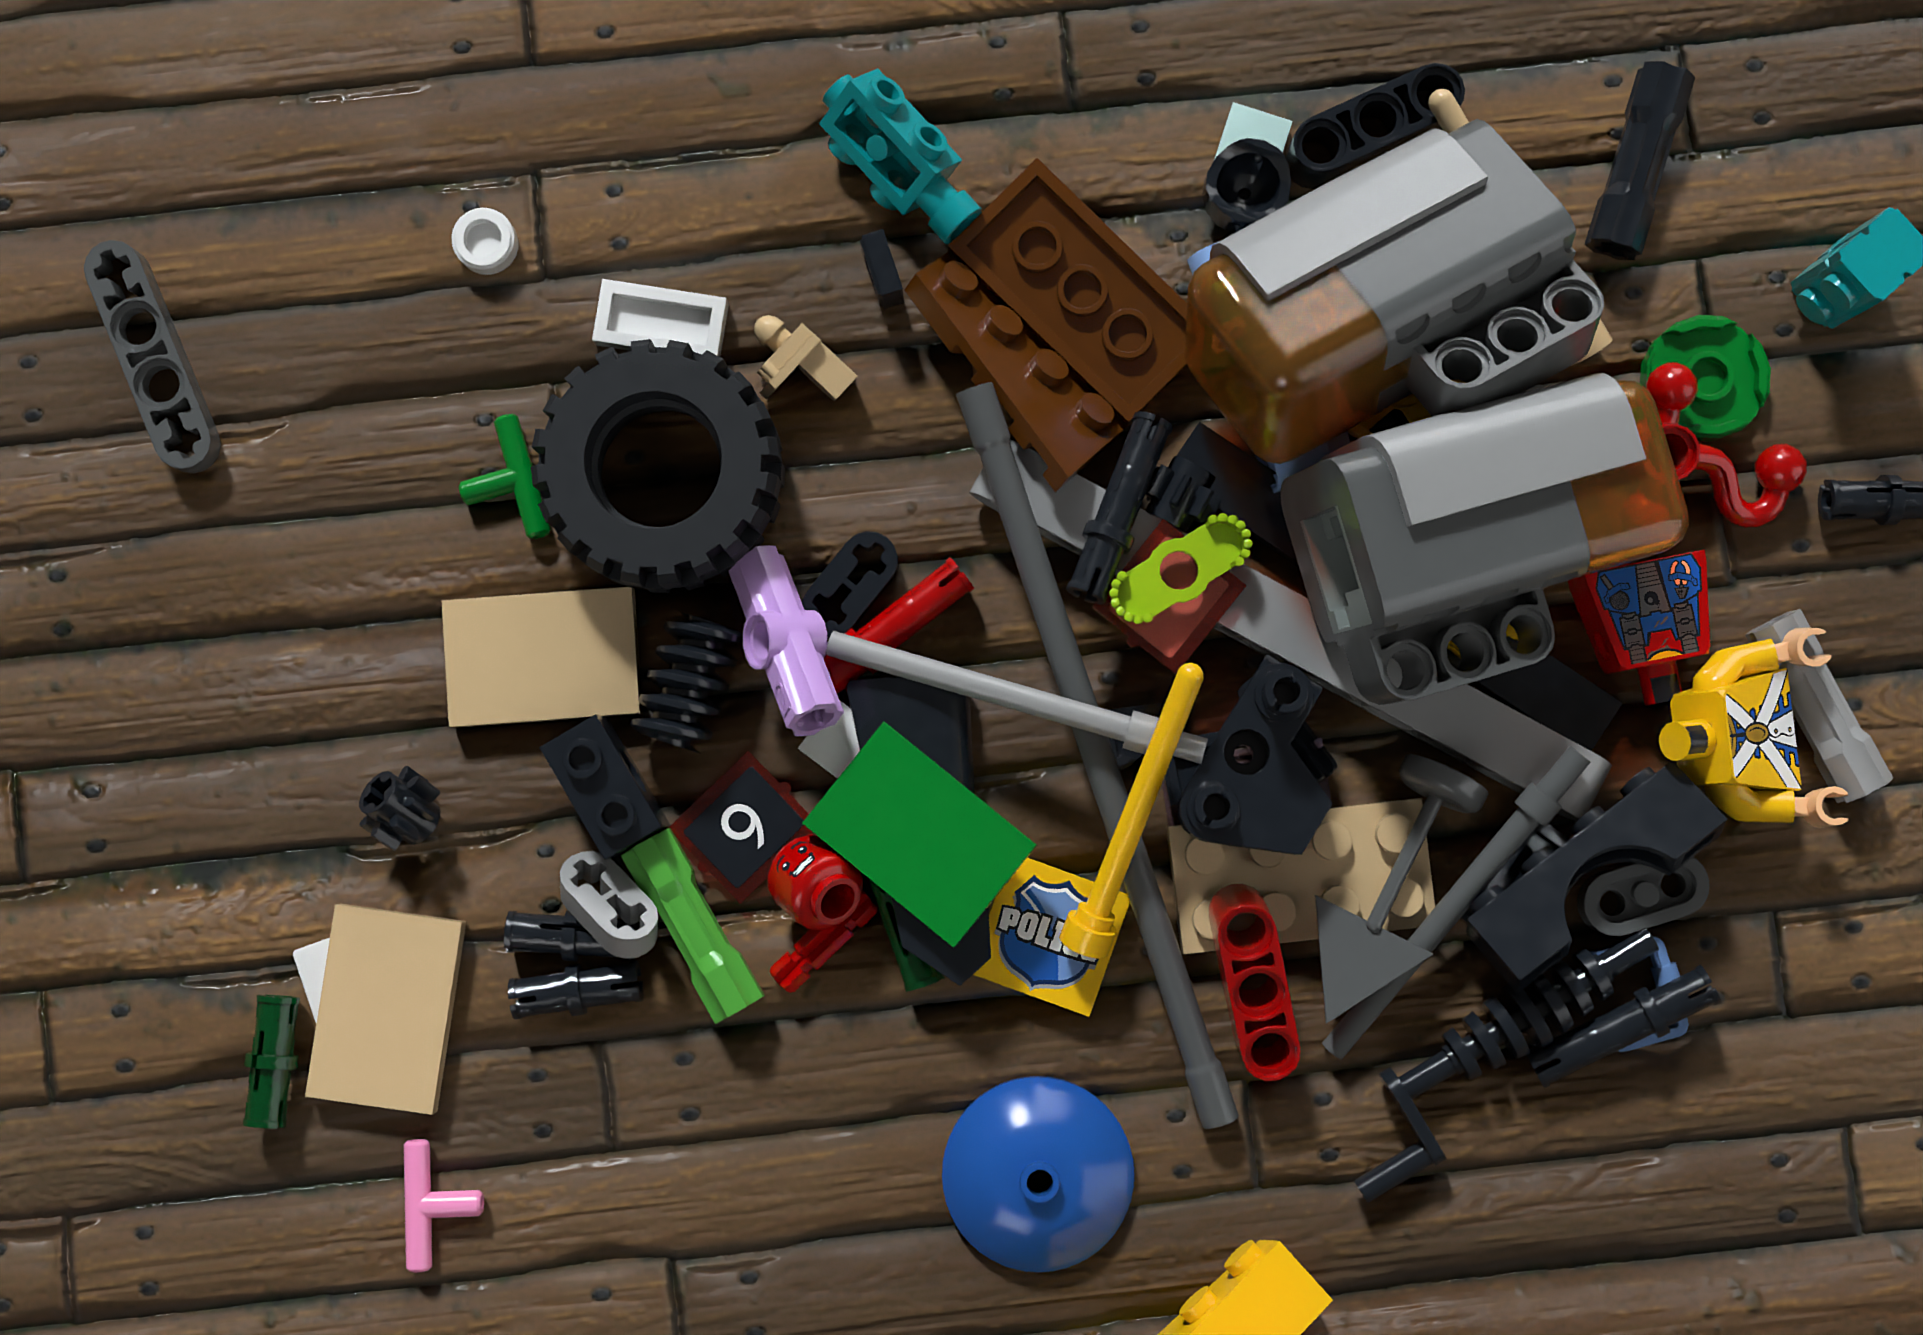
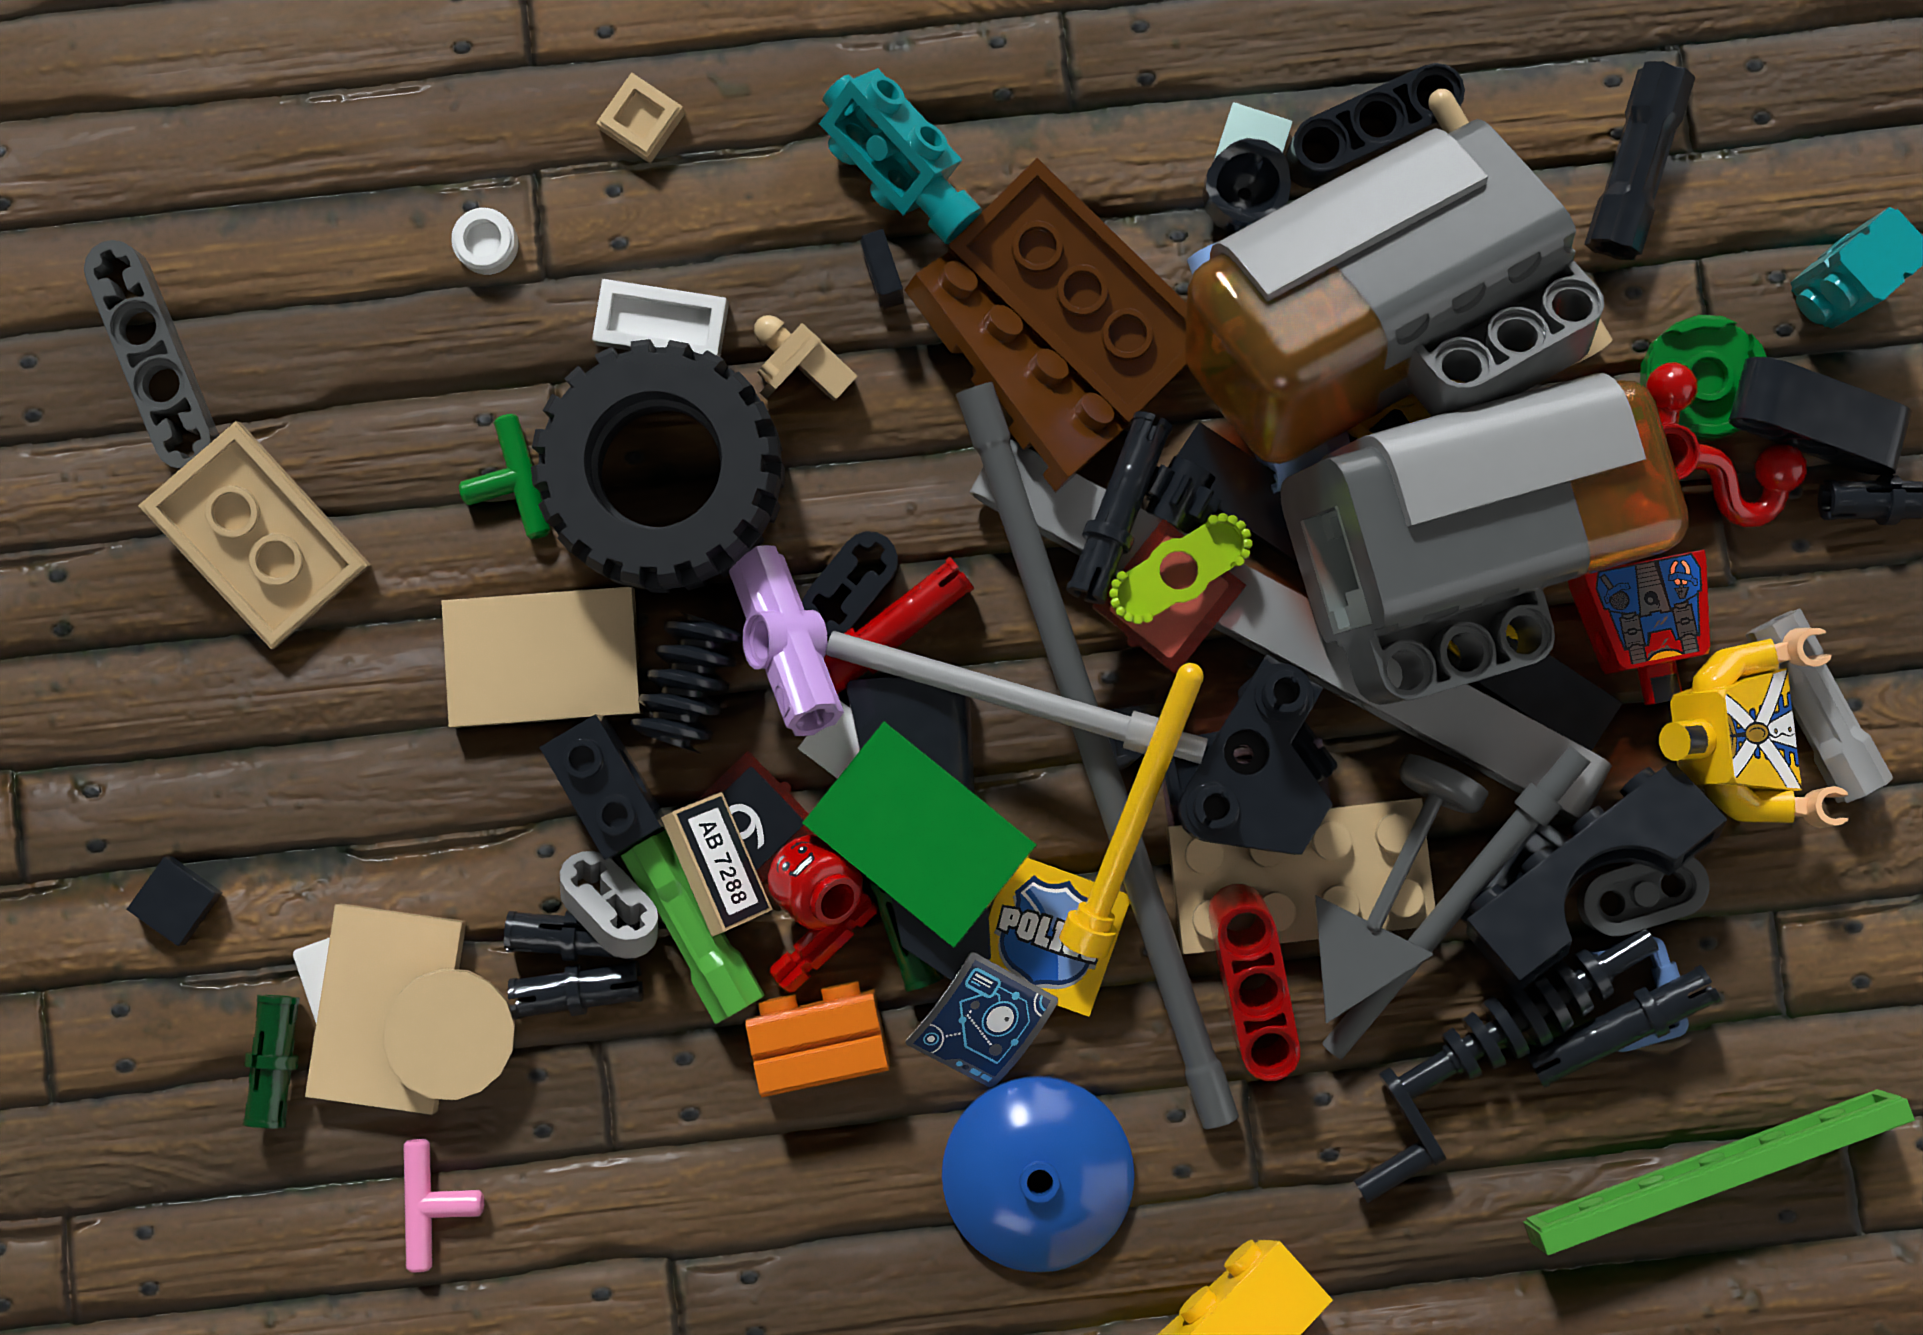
(174, 901): none -> black tile
(254, 535): none -> tan tile
(399, 808): black gear -> none
(448, 1034): none -> tan tile
(640, 118): none -> tan tile
(716, 864): none -> tile
(817, 1040): none -> orange brick
(983, 1021): none -> sticker
(1717, 1170): none -> bright green tile
(1820, 416): none -> black beam

